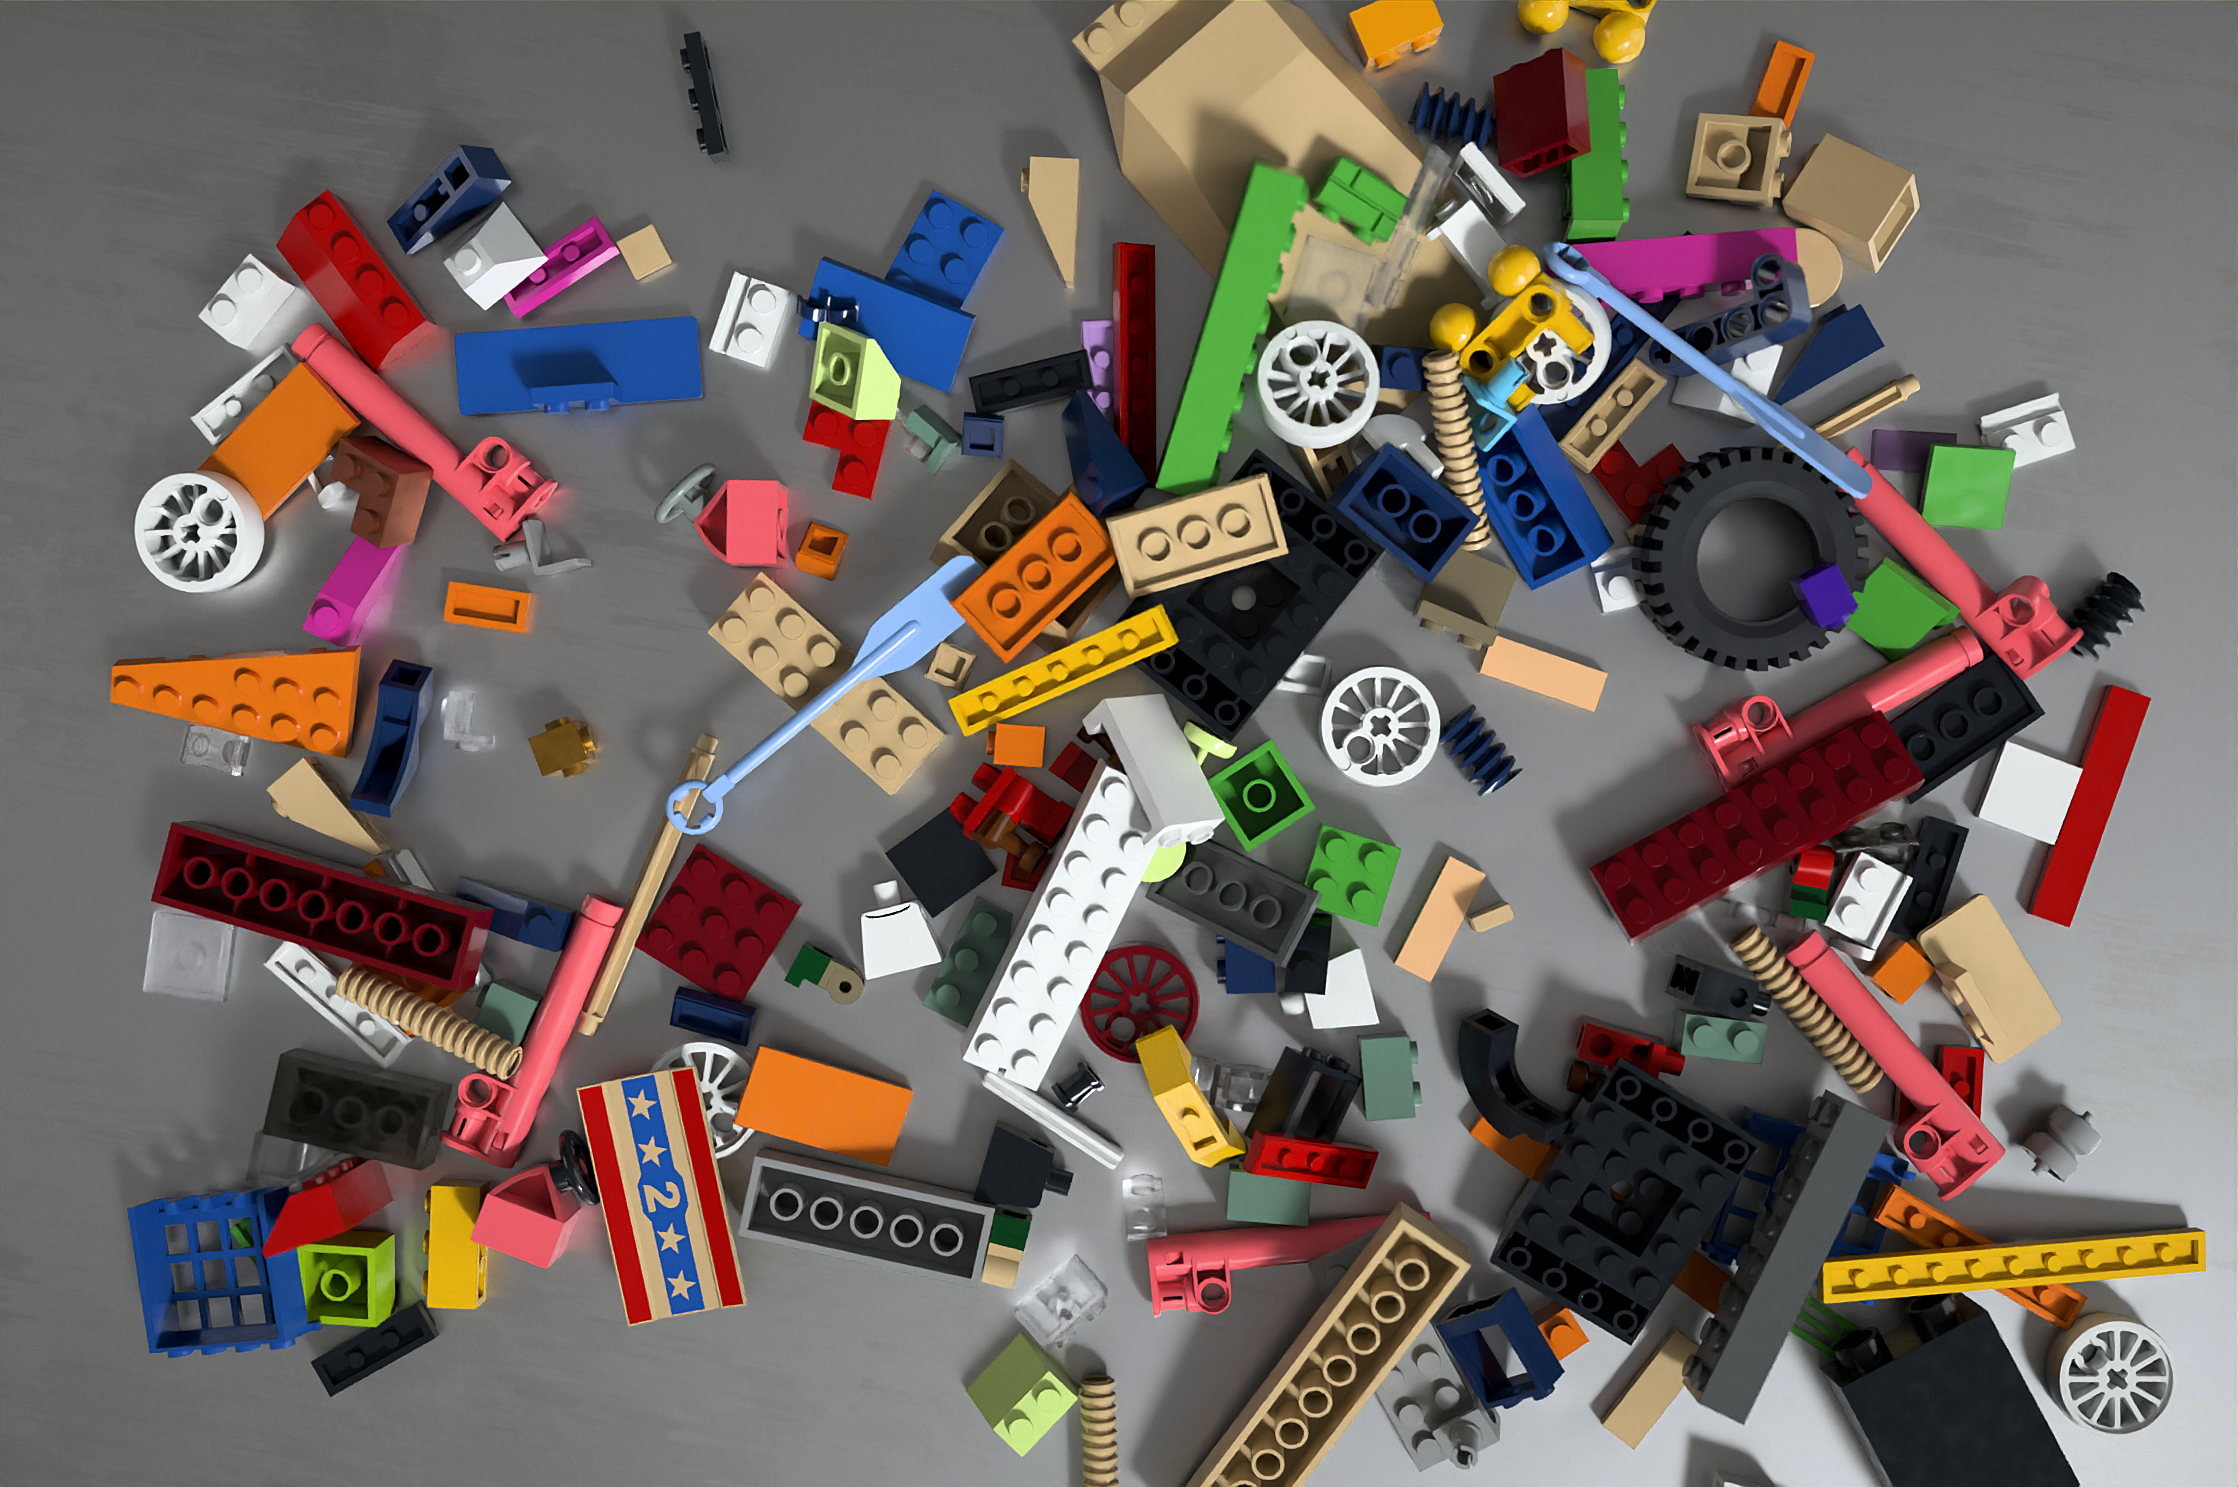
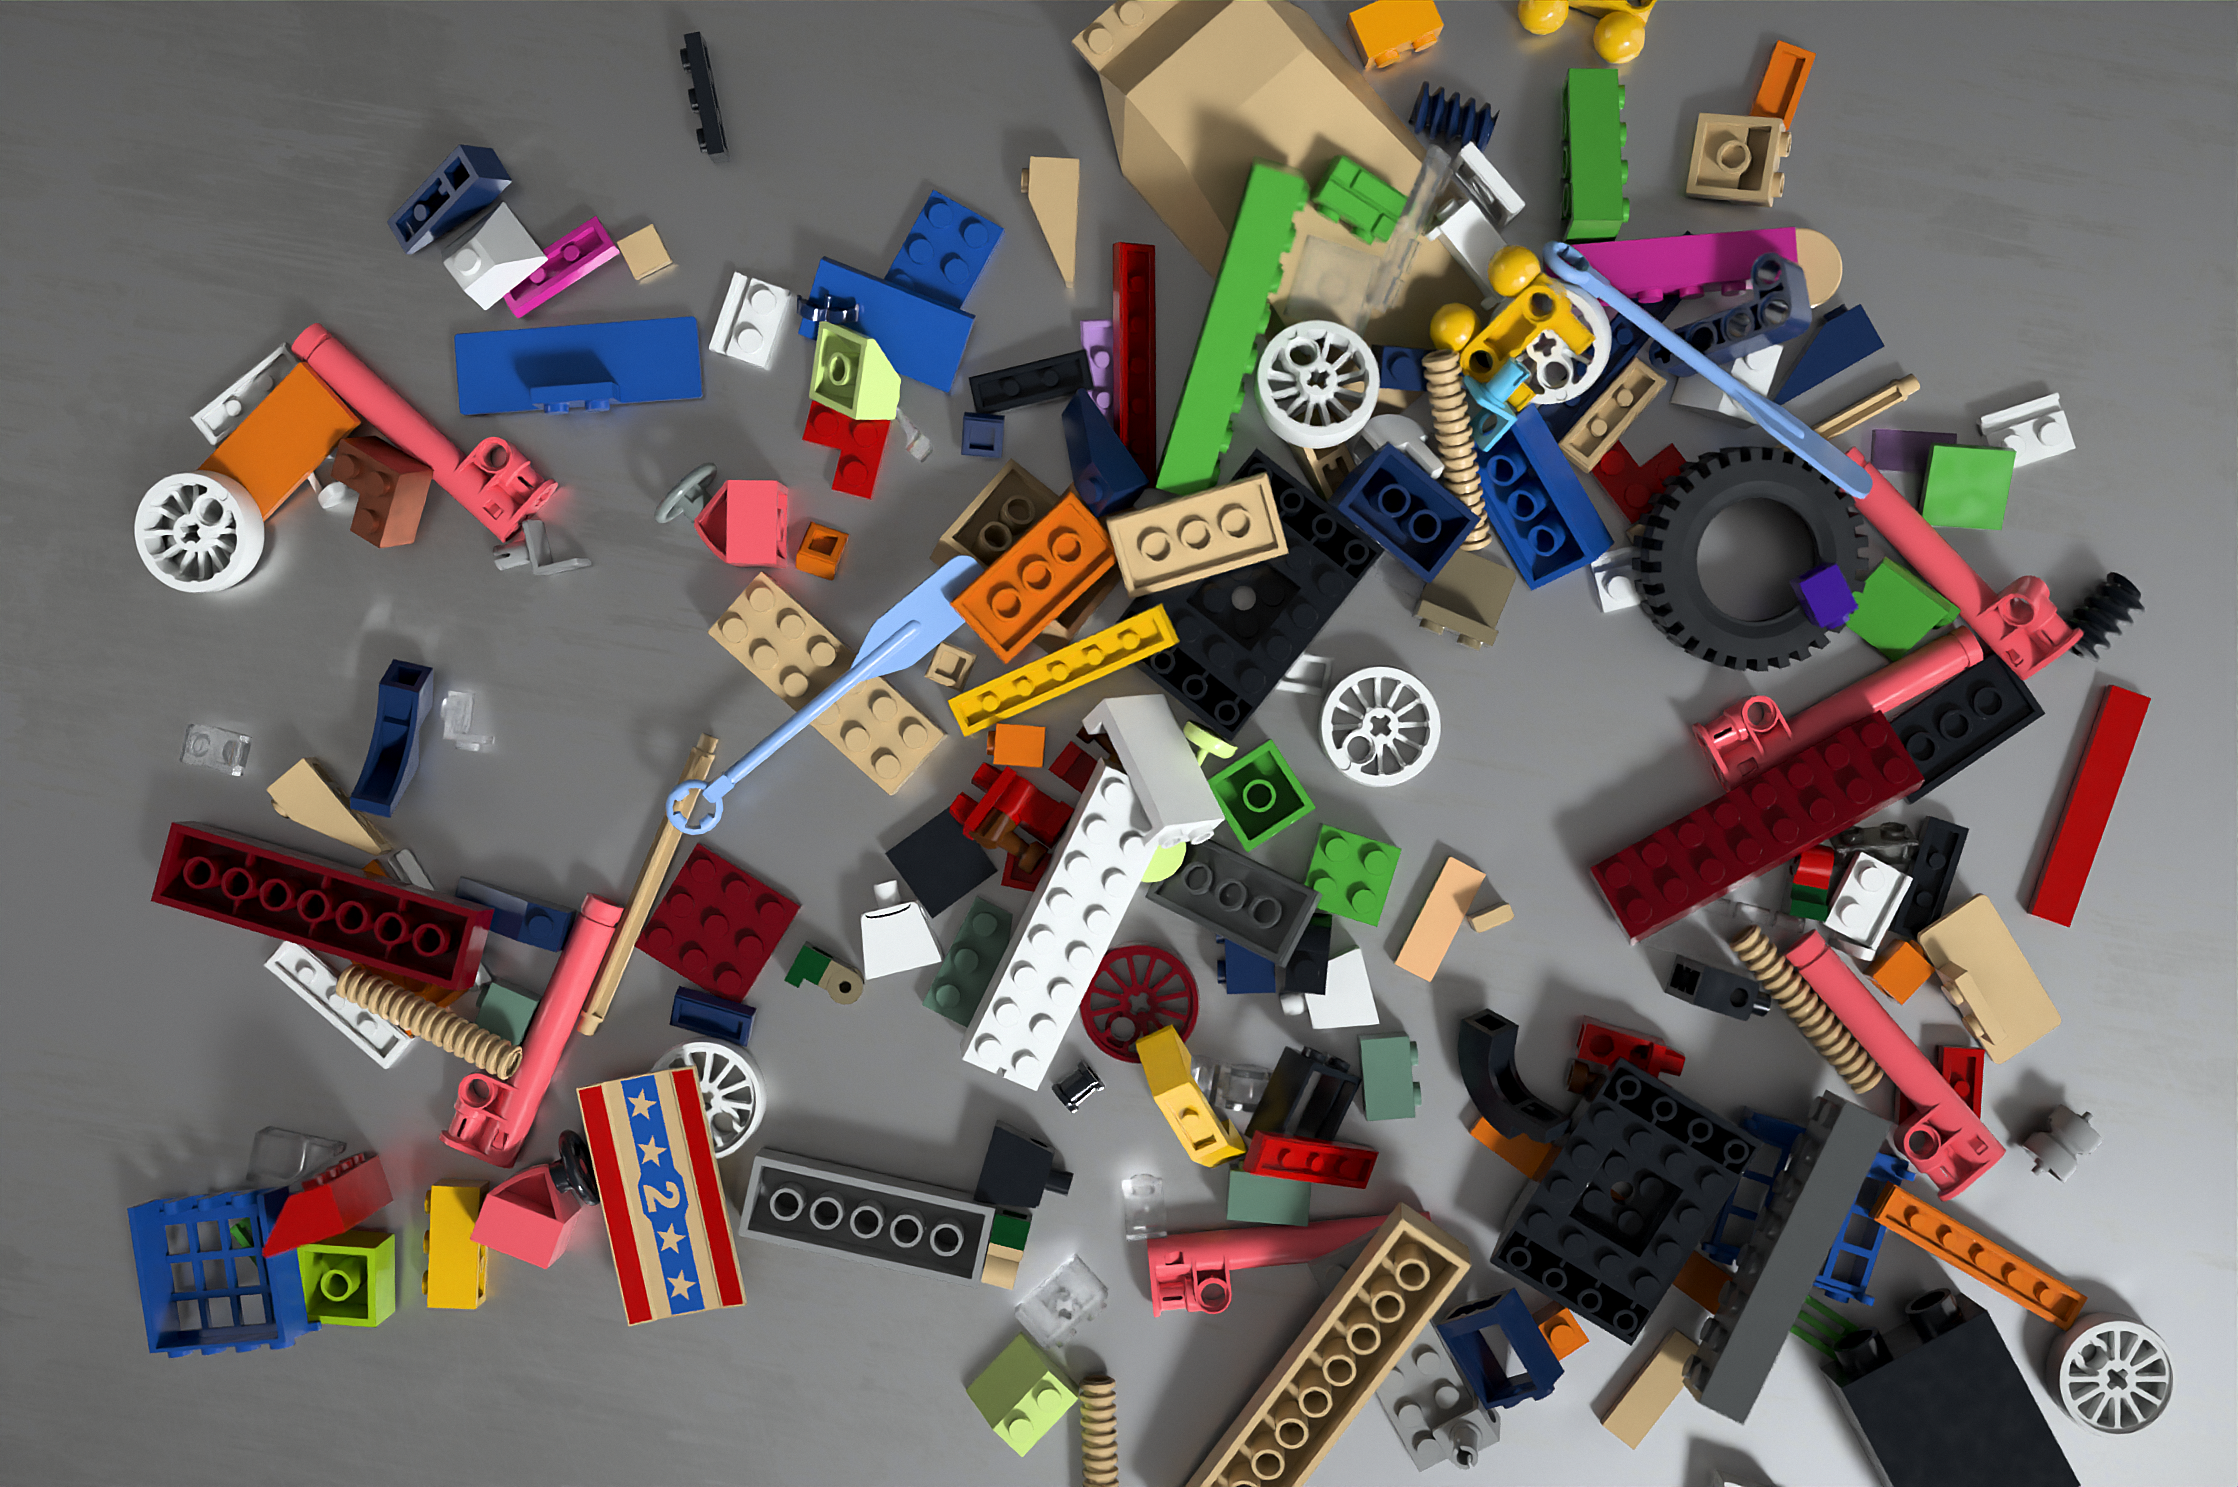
(190, 957): clear tile -> none
(247, 301): white brick -> none
(263, 694): orange wing -> none
(350, 593): dark pink slope -> none
(354, 282): red slope -> none
(357, 1109): clear smoke brick -> none
(375, 1348): black plate -> none
(487, 607): orange tile -> none
(564, 747): pearl gold brick -> none
(822, 1105): orange tile -> none
(935, 433): sand green tile -> none
(1054, 1119): white axle -> none
(1478, 752): dark blue piece -> none
(1542, 113): dark red brick -> none
(1543, 673): light nougat tile -> none
(1718, 1036): sand green brick -> none
(1852, 200): tan slope -> none
(2011, 1265): yellow plate -> none
(2028, 792): white tile -> none

